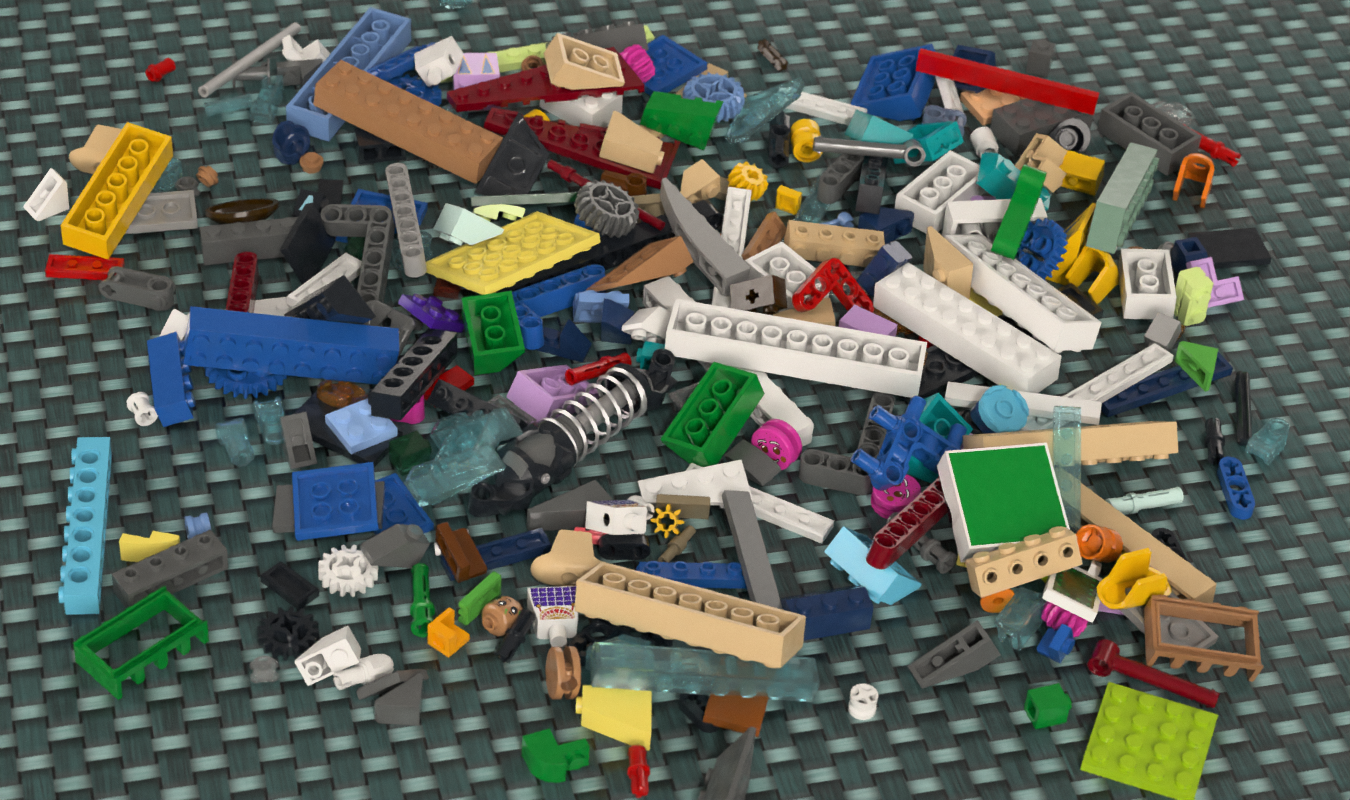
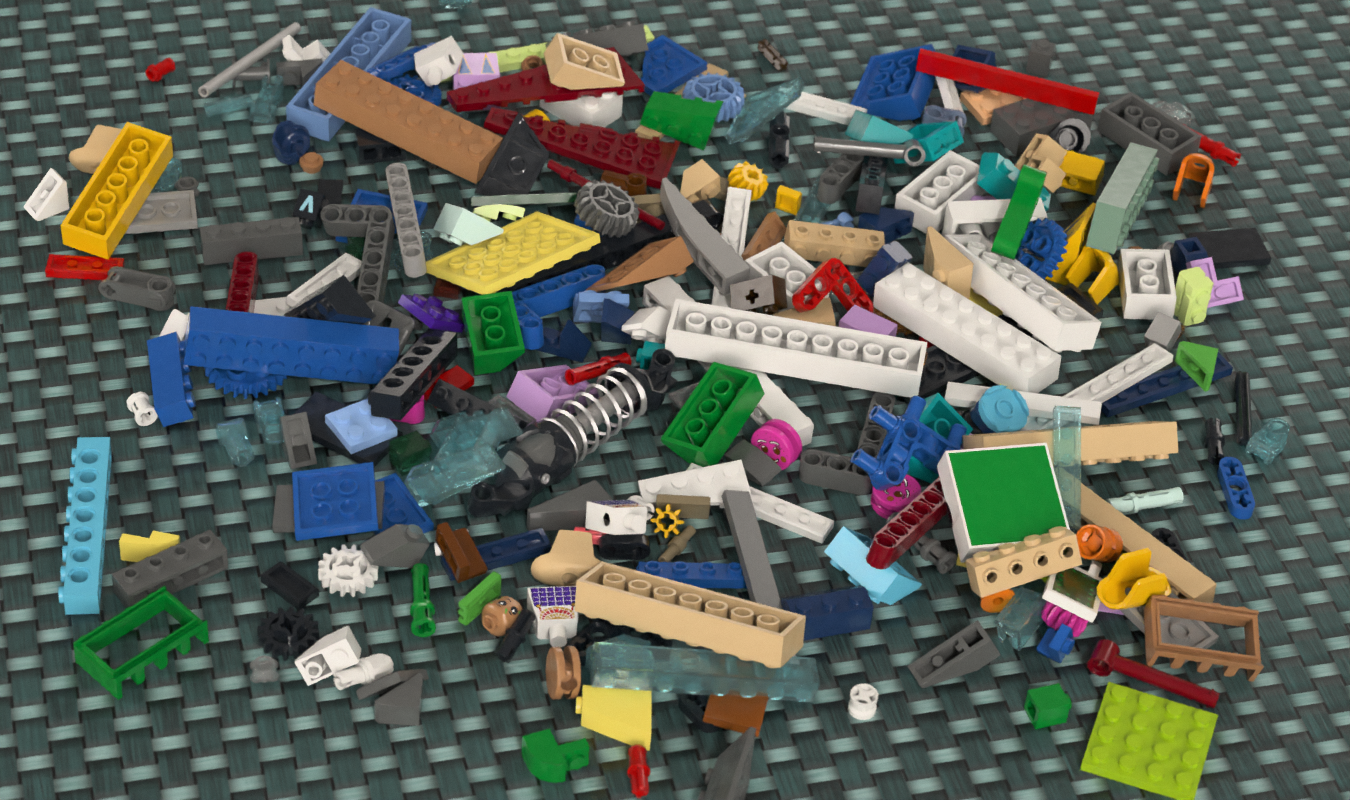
(197, 525): medium blue wheel -> none
(207, 176): medium nougat plate -> none
(242, 210): dark brown dish -> none
(307, 244): black tile -> none
(340, 394): clear orange tile -> none
(445, 635): light orange panel -> none
(631, 144): tan slope -> none
(639, 62): dark pink gear -> none
(802, 137): yellow wheel -> none
(983, 141): white brick -> none

